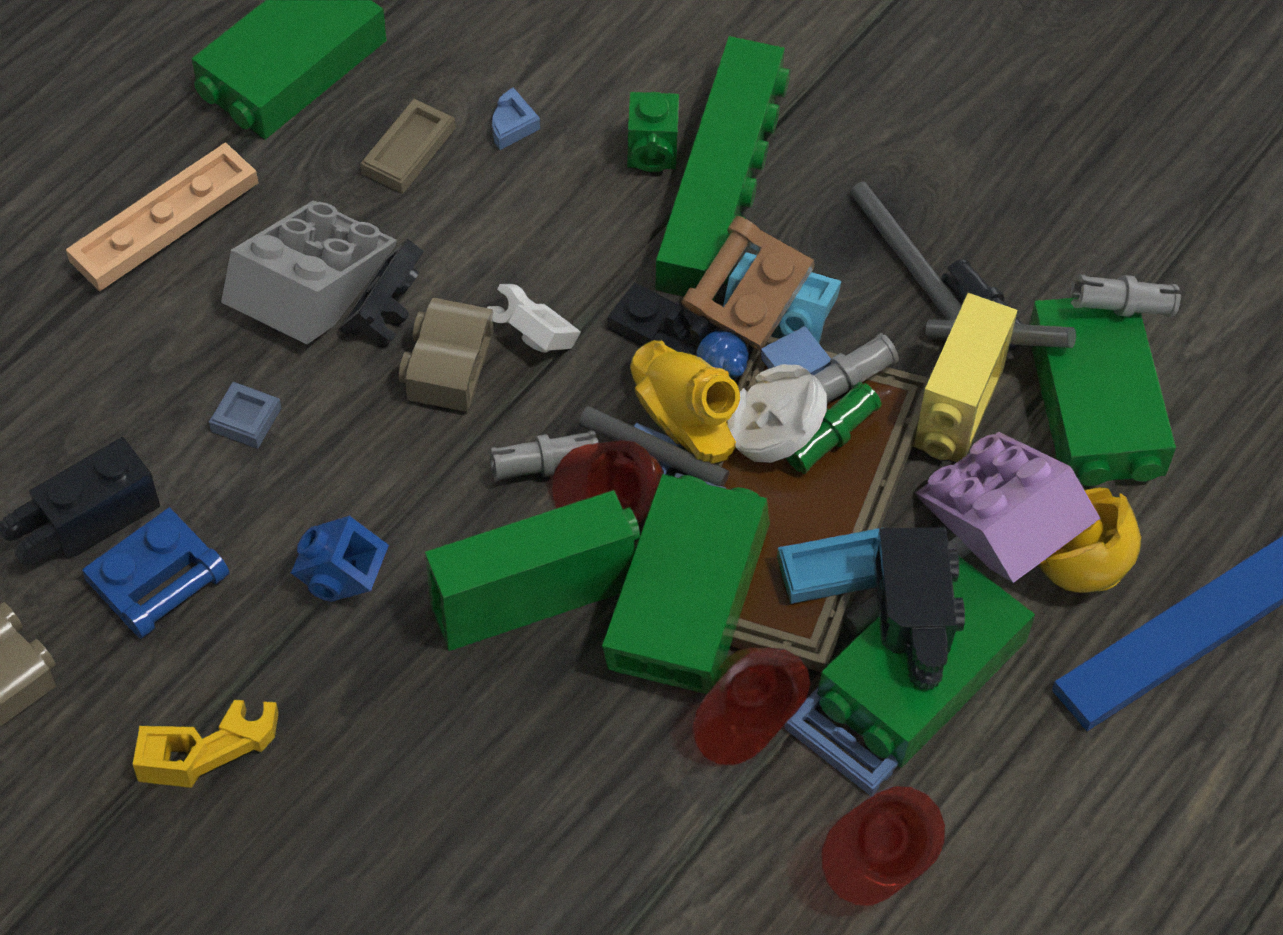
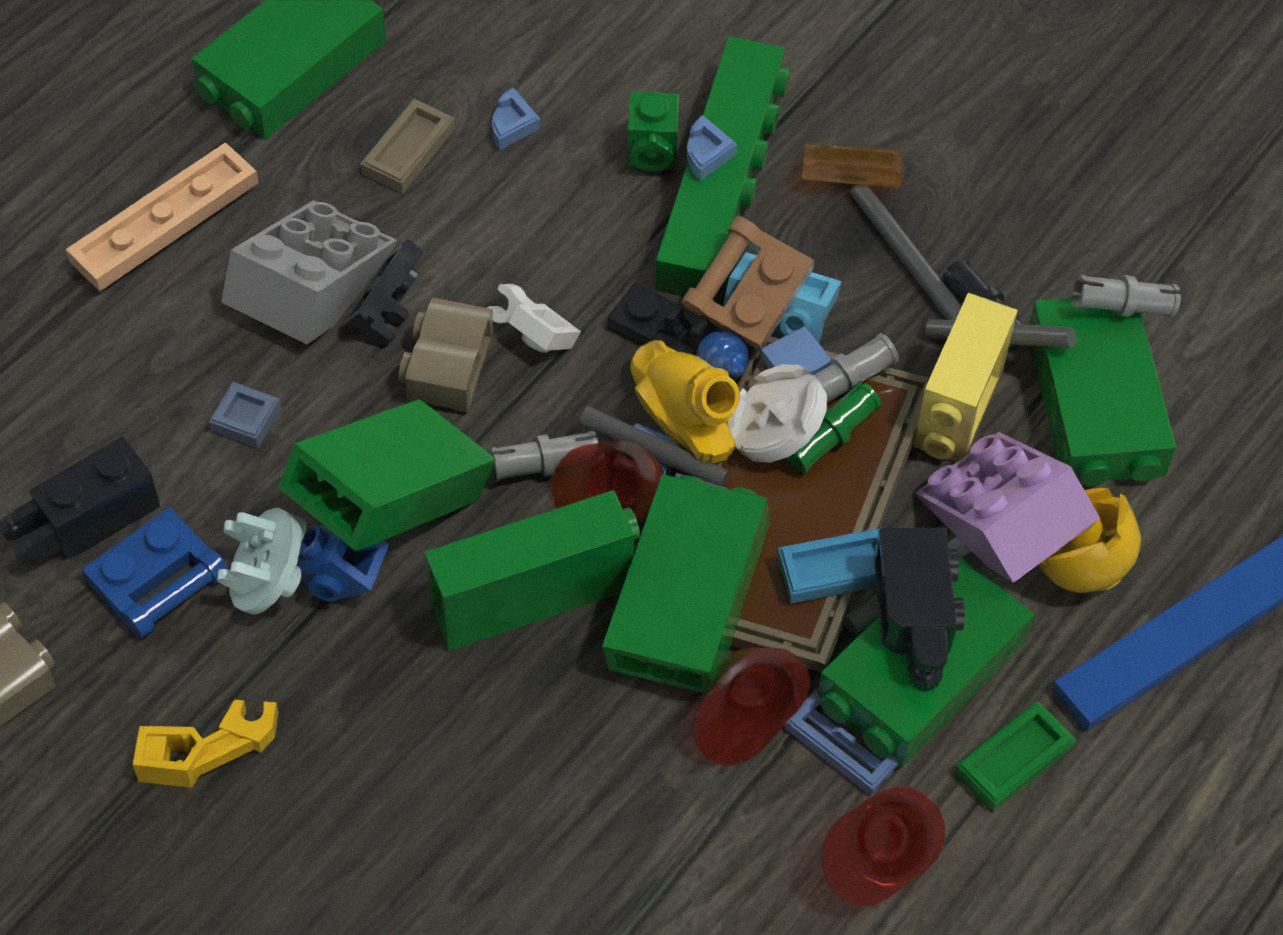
(264, 560): none -> light aqua plate
(386, 474): none -> green brick
(708, 148): none -> medium blue tile
(852, 165): none -> clear orange tile
(1015, 756): none -> green tile

